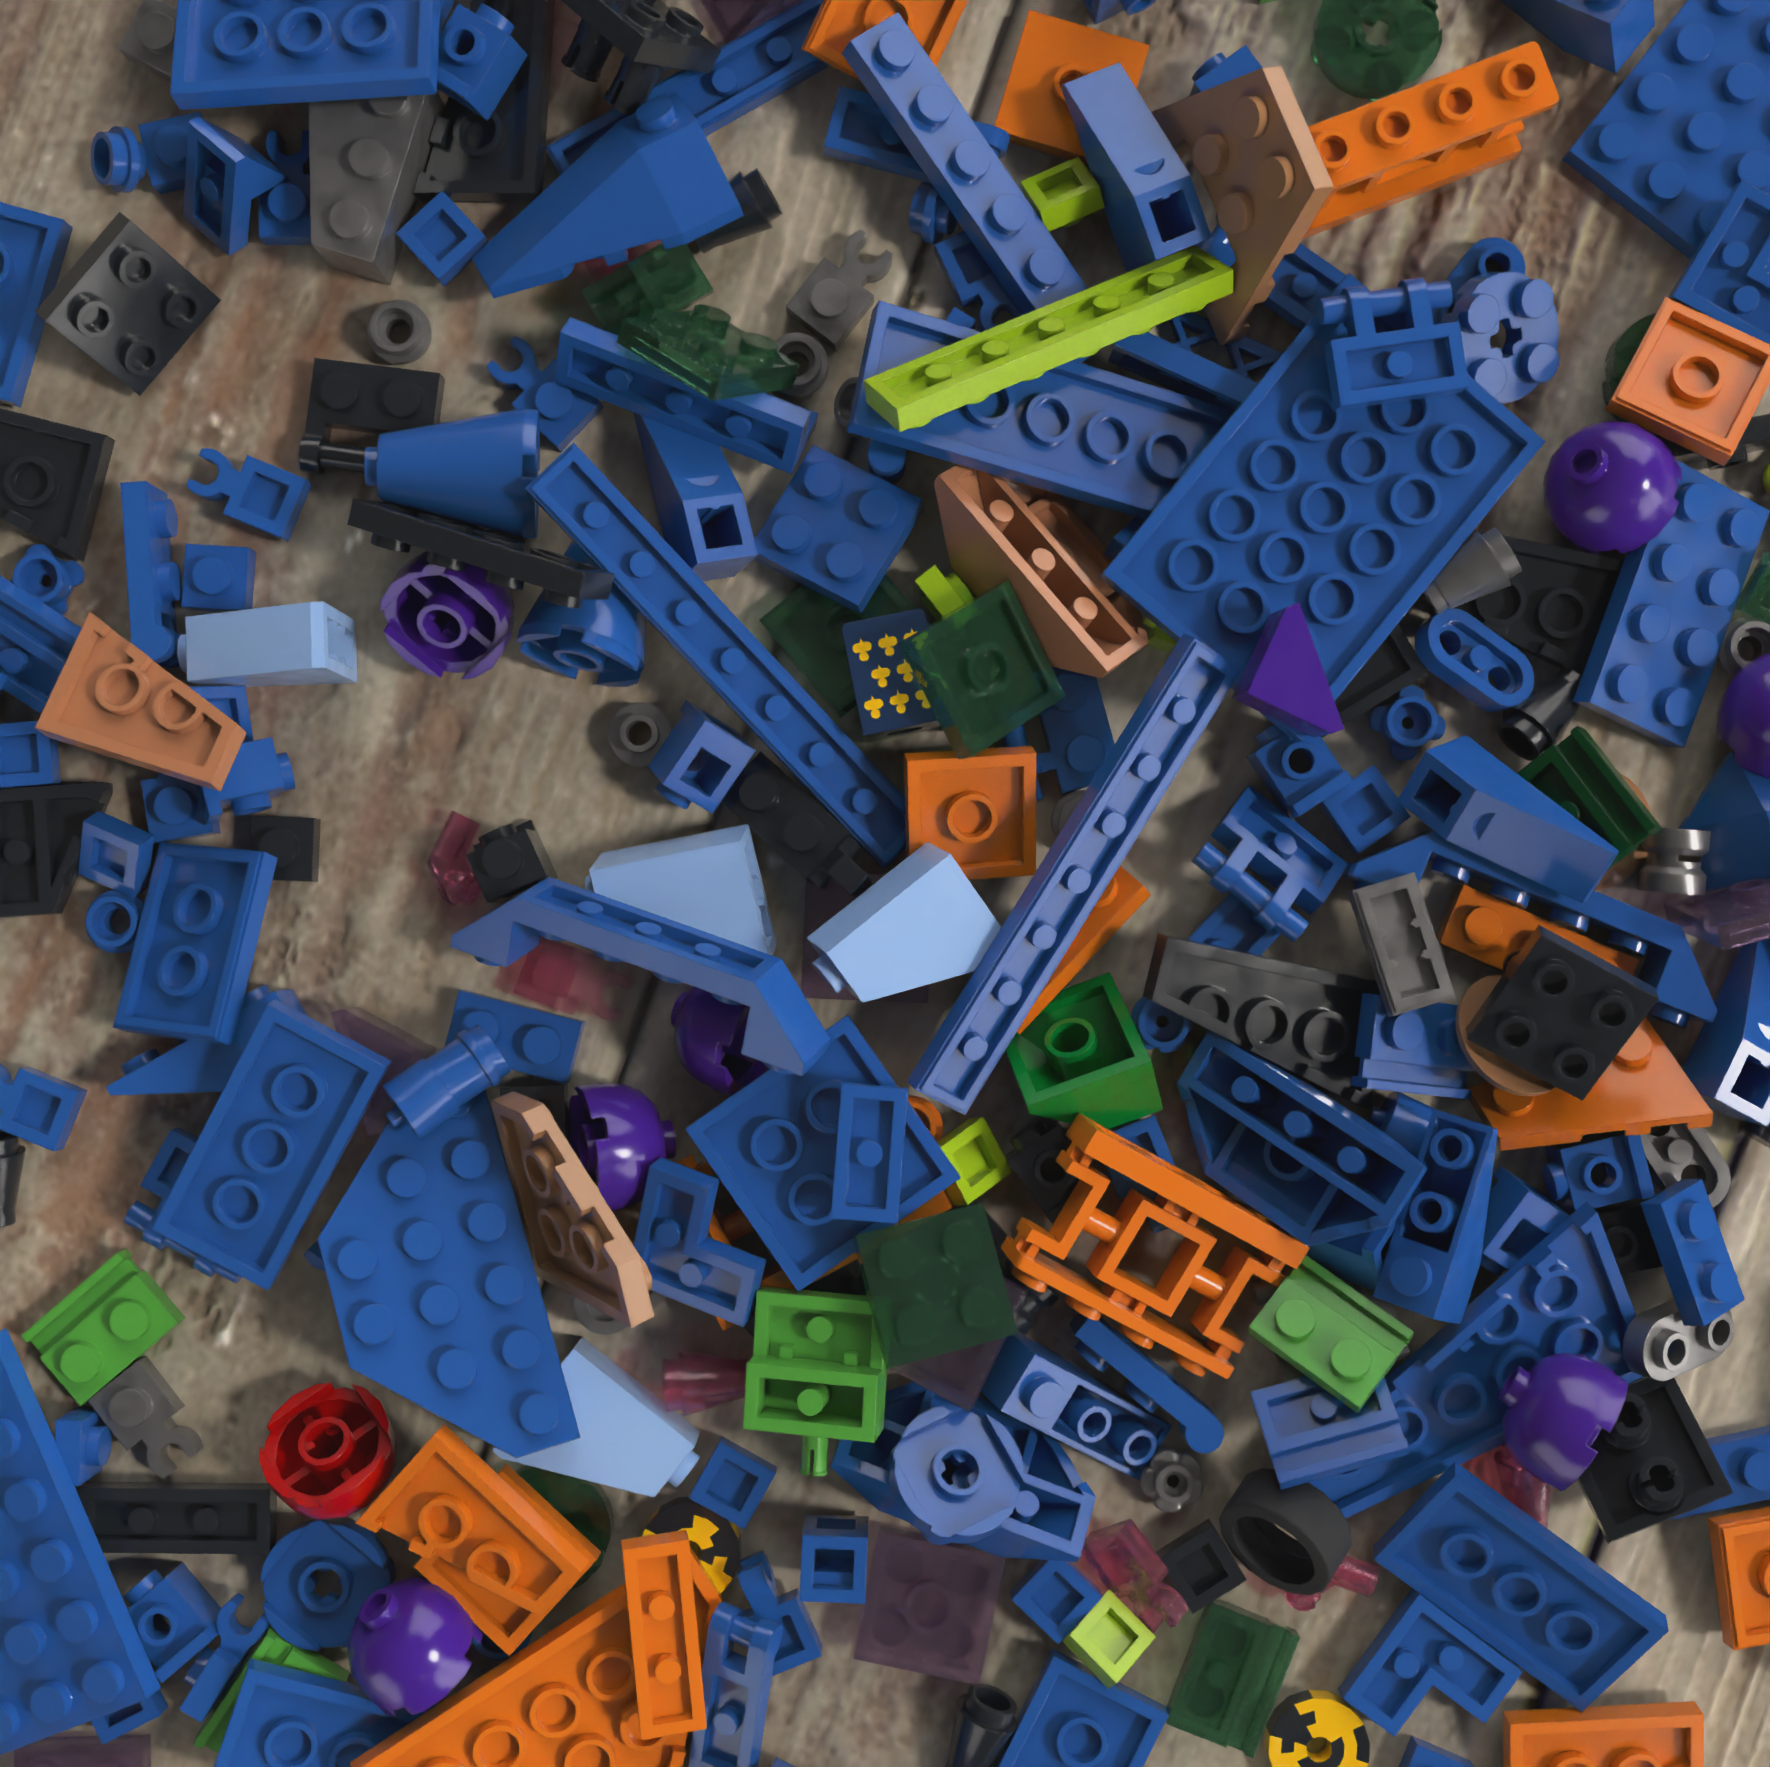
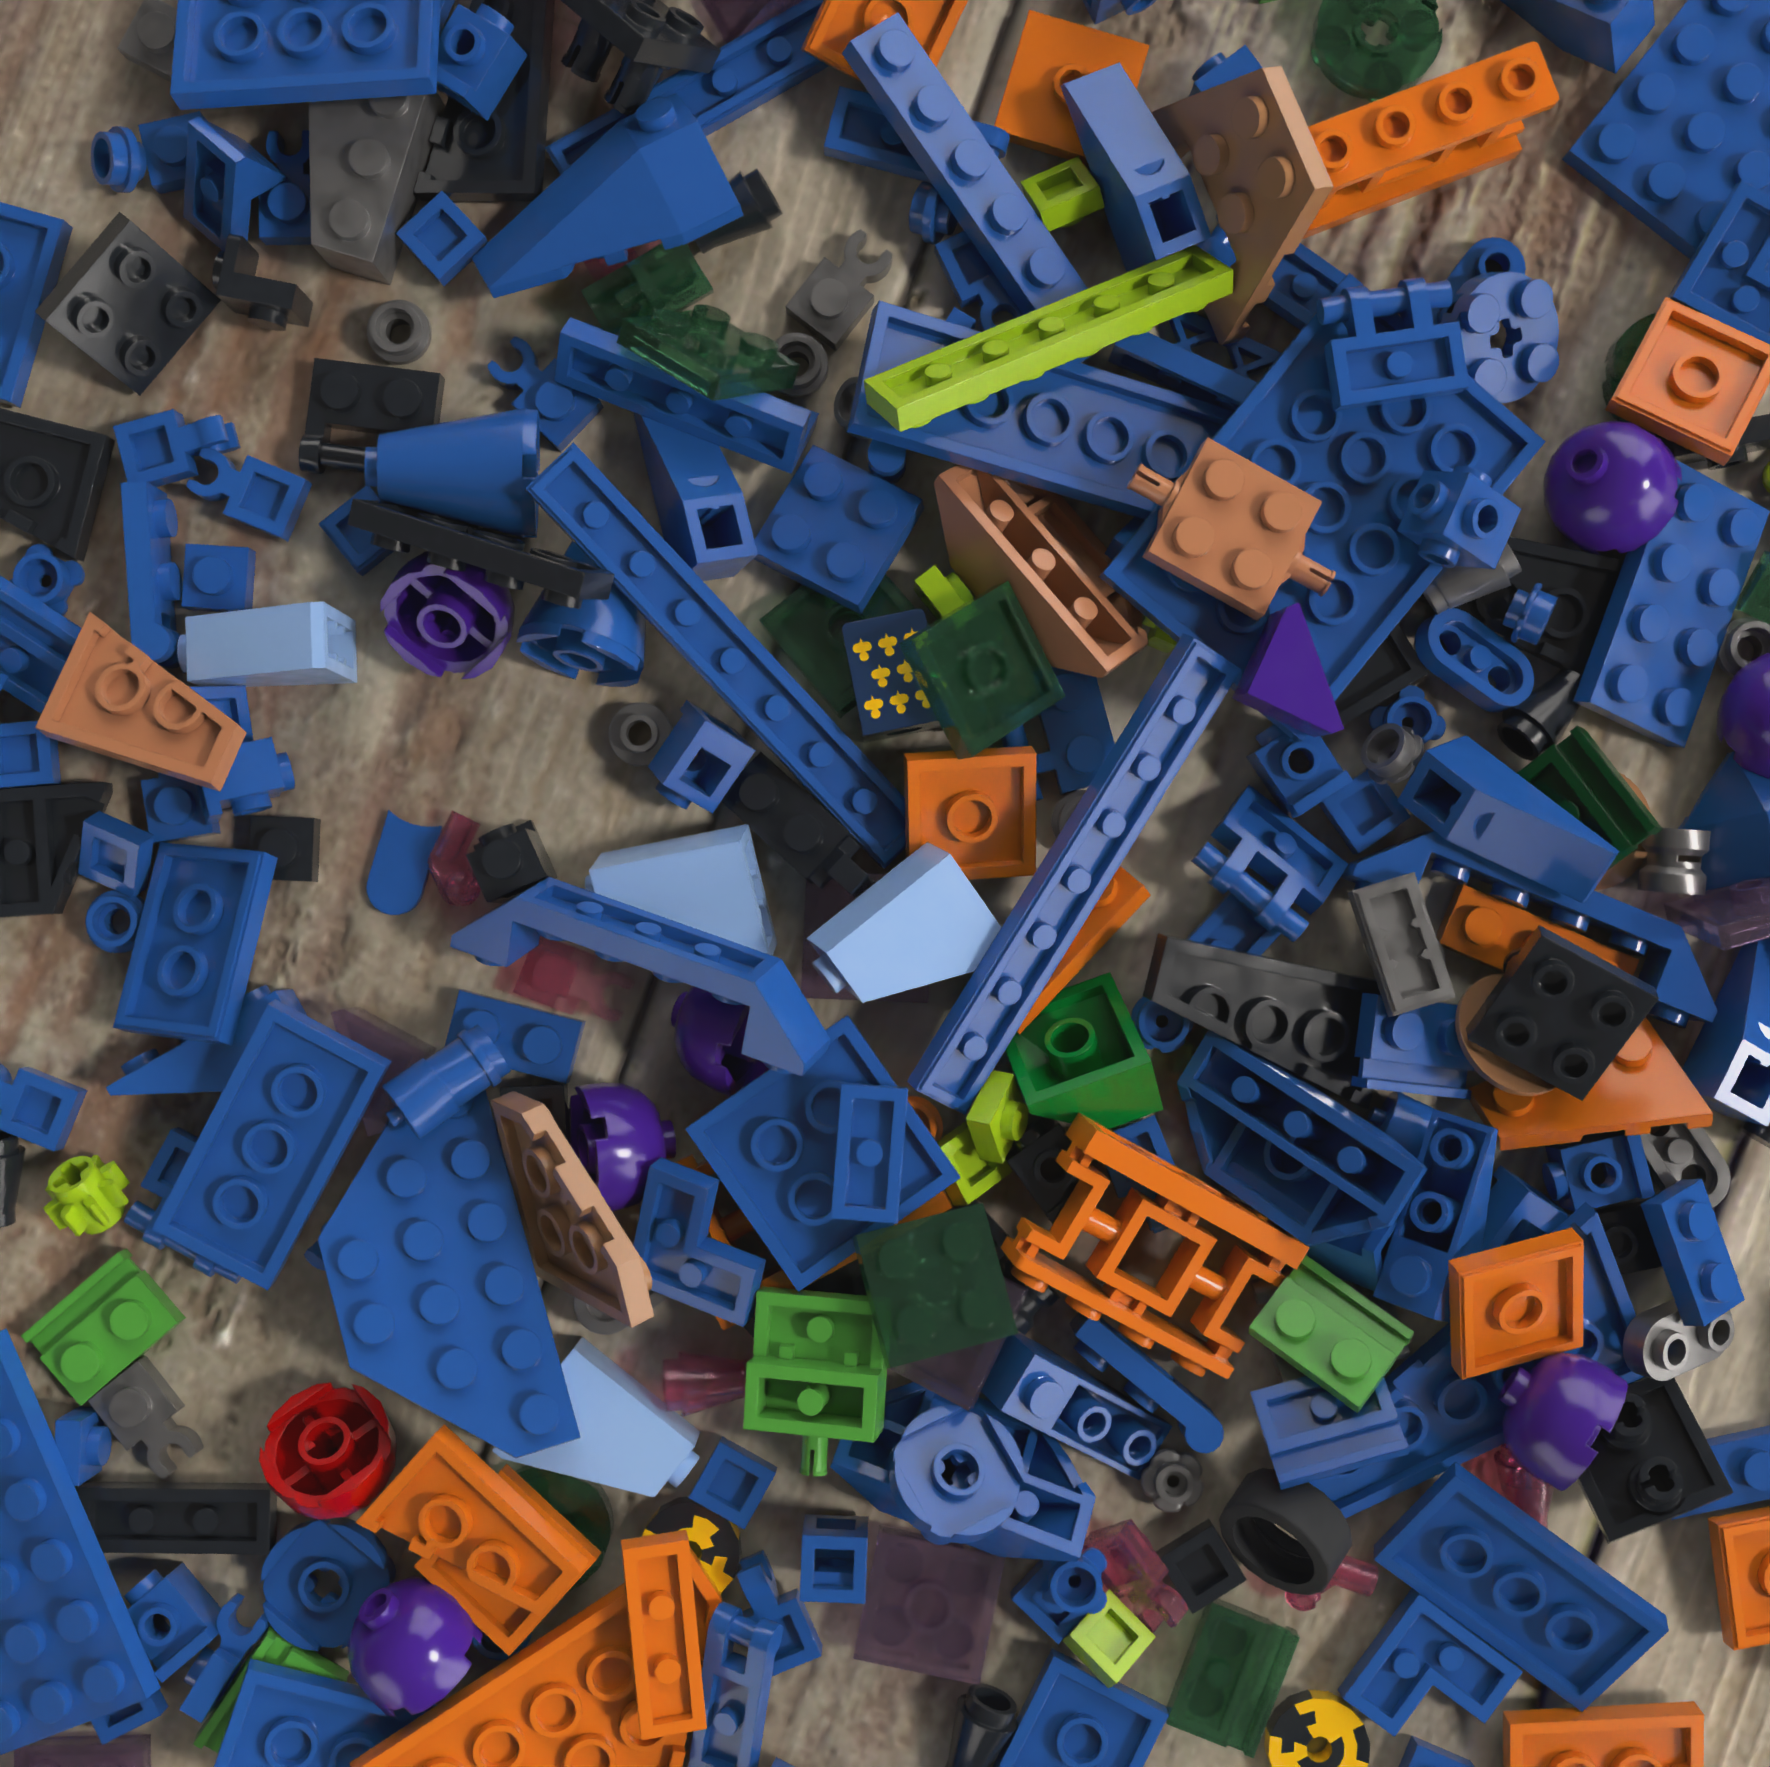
(86, 1195): none -> lime gear
(164, 448): none -> blue plate
(264, 300): none -> black bracket
(353, 541): none -> blue tile
(400, 865): none -> blue piece
(997, 1117): none -> lime plate
(1087, 1595): none -> blue plate
(1232, 529): none -> nougat plate
(1391, 753): none -> flat silver plate
(1445, 518): none -> blue brick
(1516, 1303): none -> orange plate
(1529, 614): none -> blue plate

